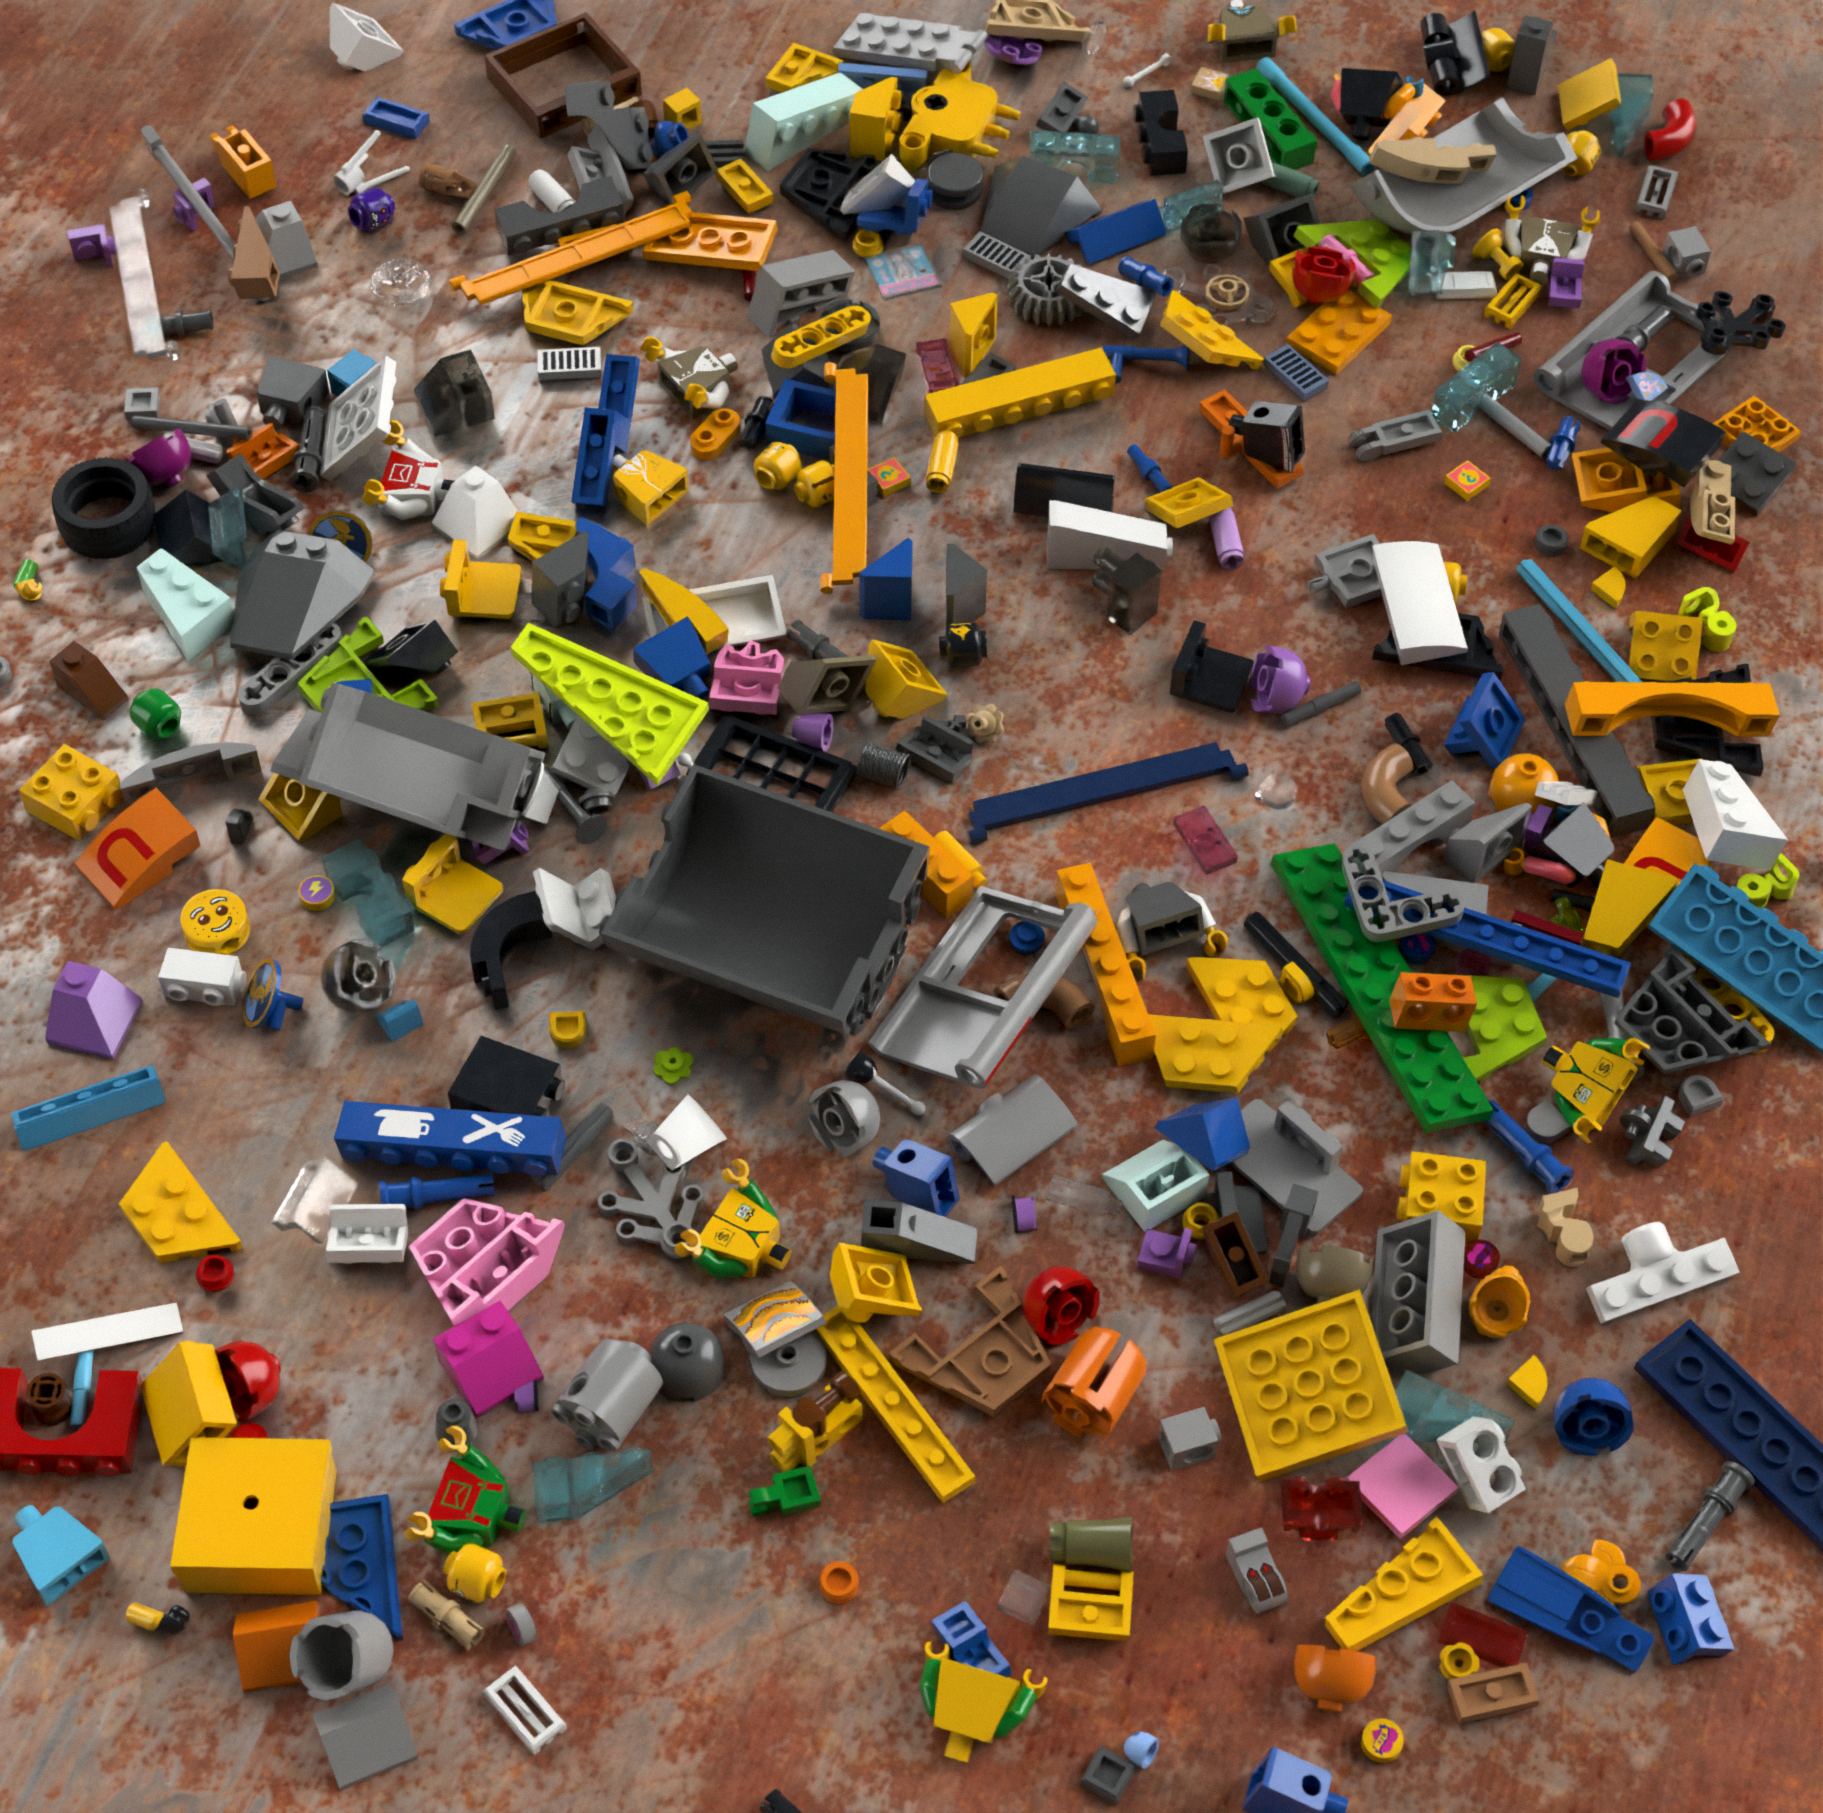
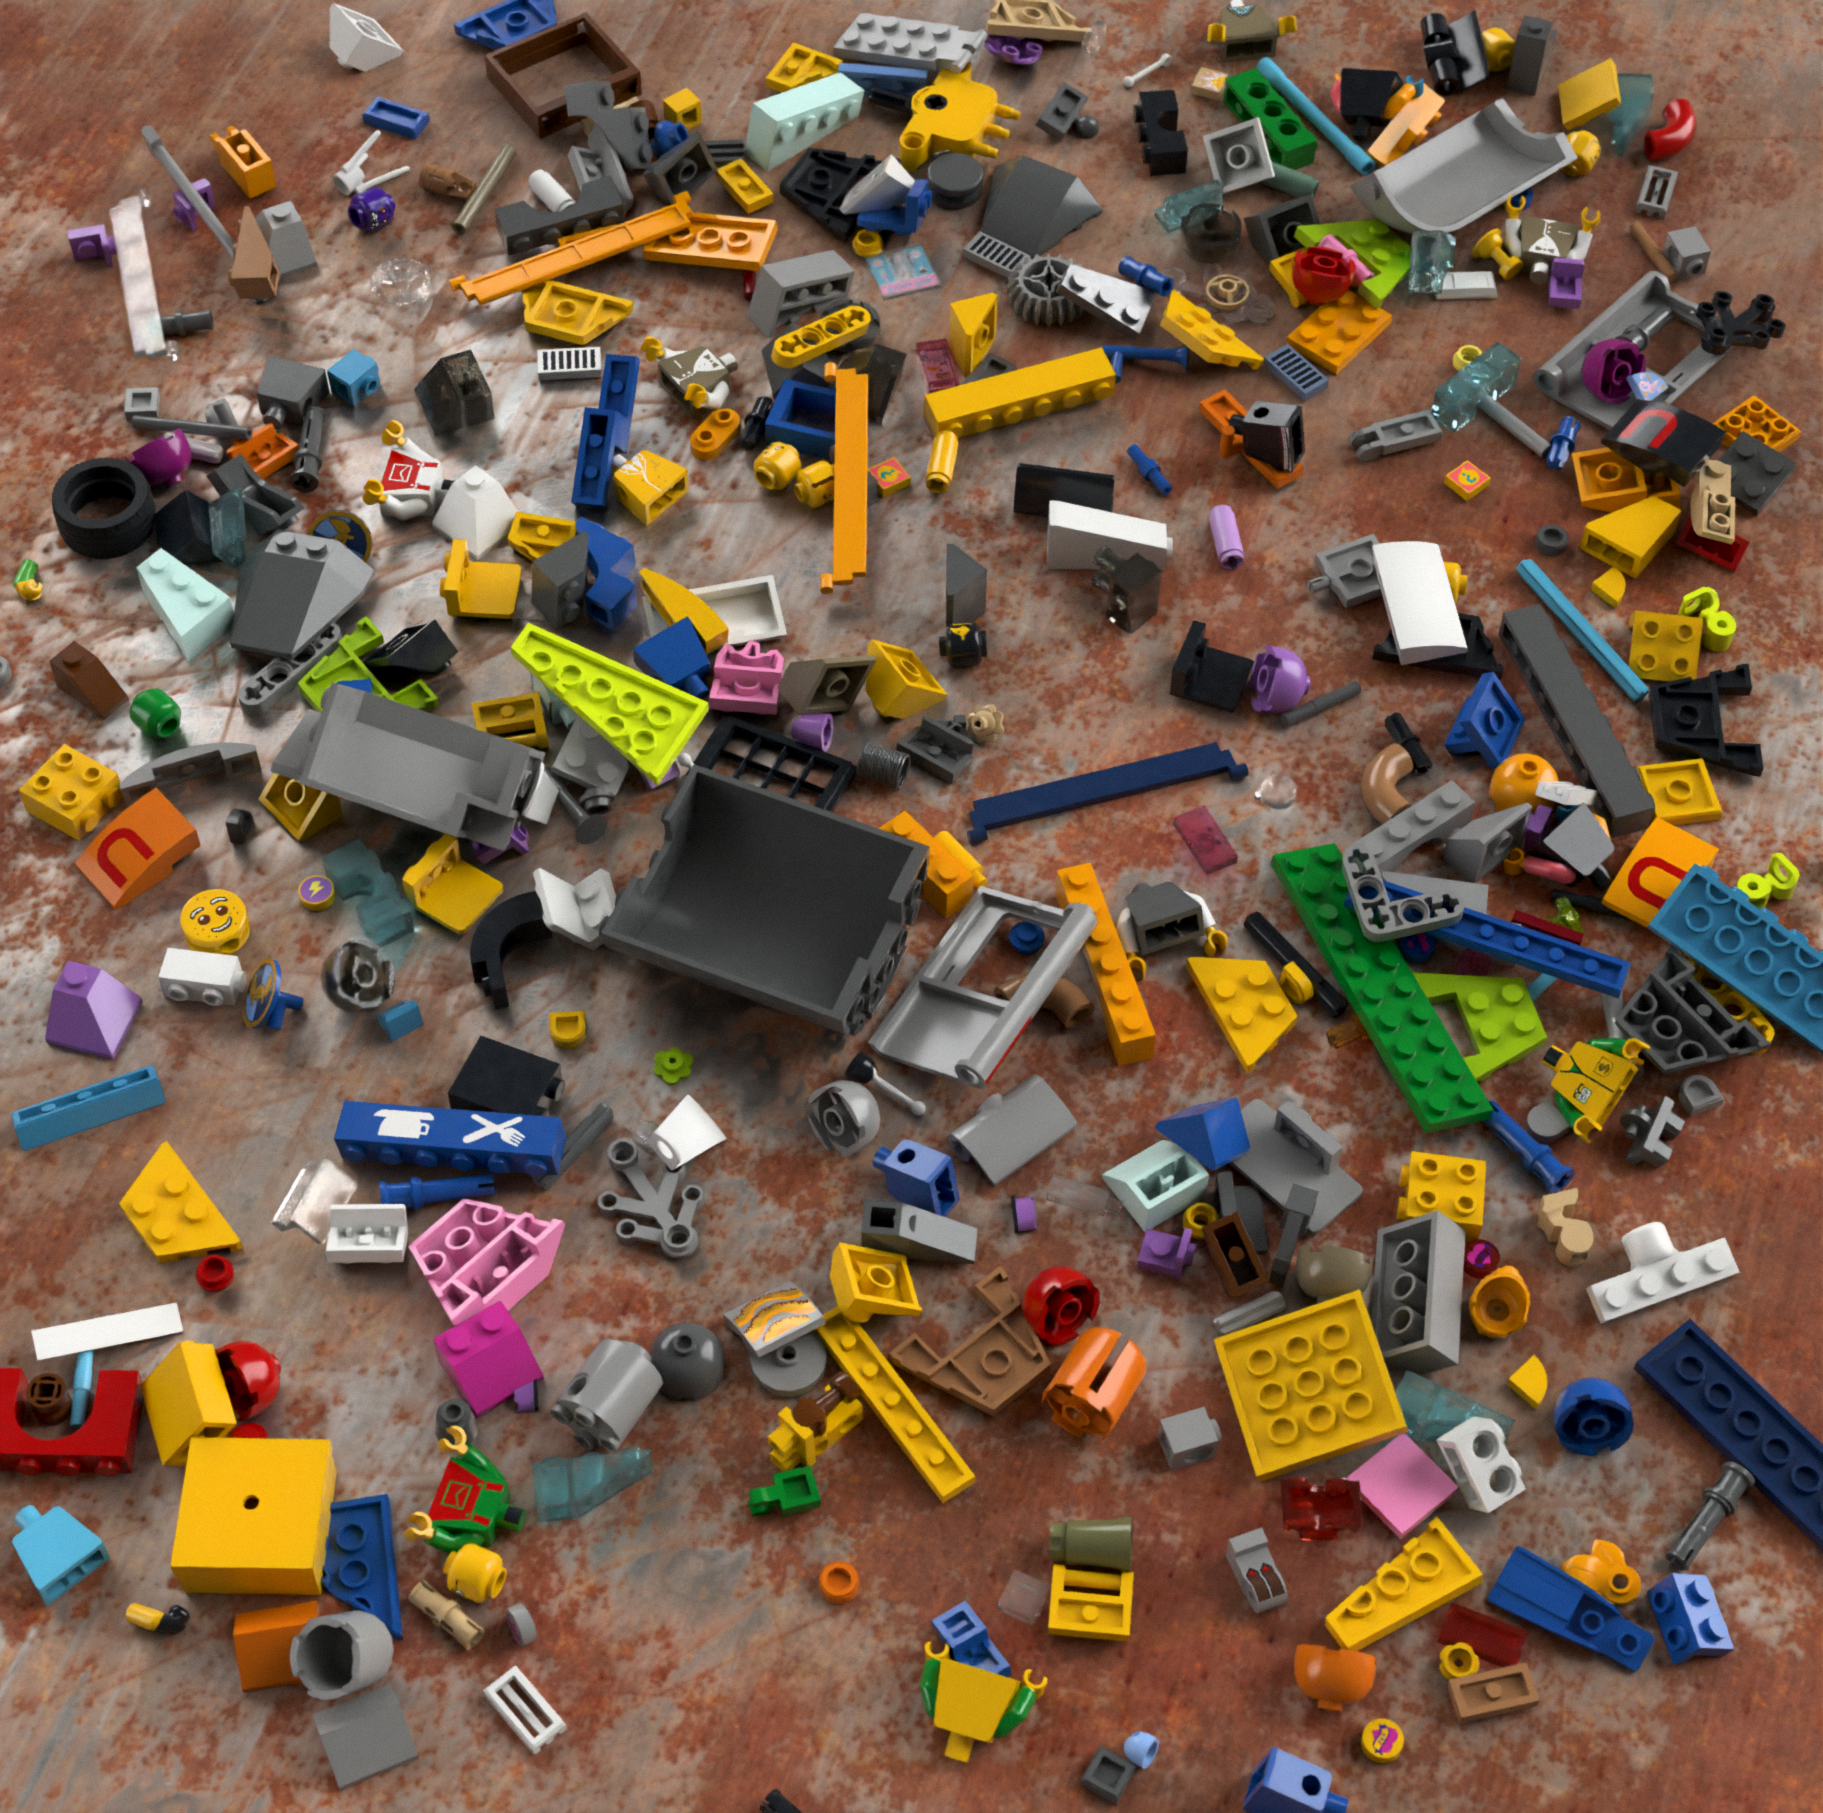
(358, 419): white plate -> none
(739, 1234): torso -> none
(815, 645): dark grey pin -> none
(875, 120): yellow slope -> none
(887, 585): blue slope -> none
(1093, 151): clear light blue arch -> none
(1118, 231): blue panel -> none
(1188, 502): yellow tile -> none
(1210, 1052): yellow wing -> none
(1424, 162): tan slope -> none
(1432, 1002): orange brick -> none
(1507, 341): dark red piece -> none
(1513, 317): yellow tile -> none
(1625, 906): yellow slope -> none
(1730, 818): white wedge -> none
(1735, 707): light orange arch -> none

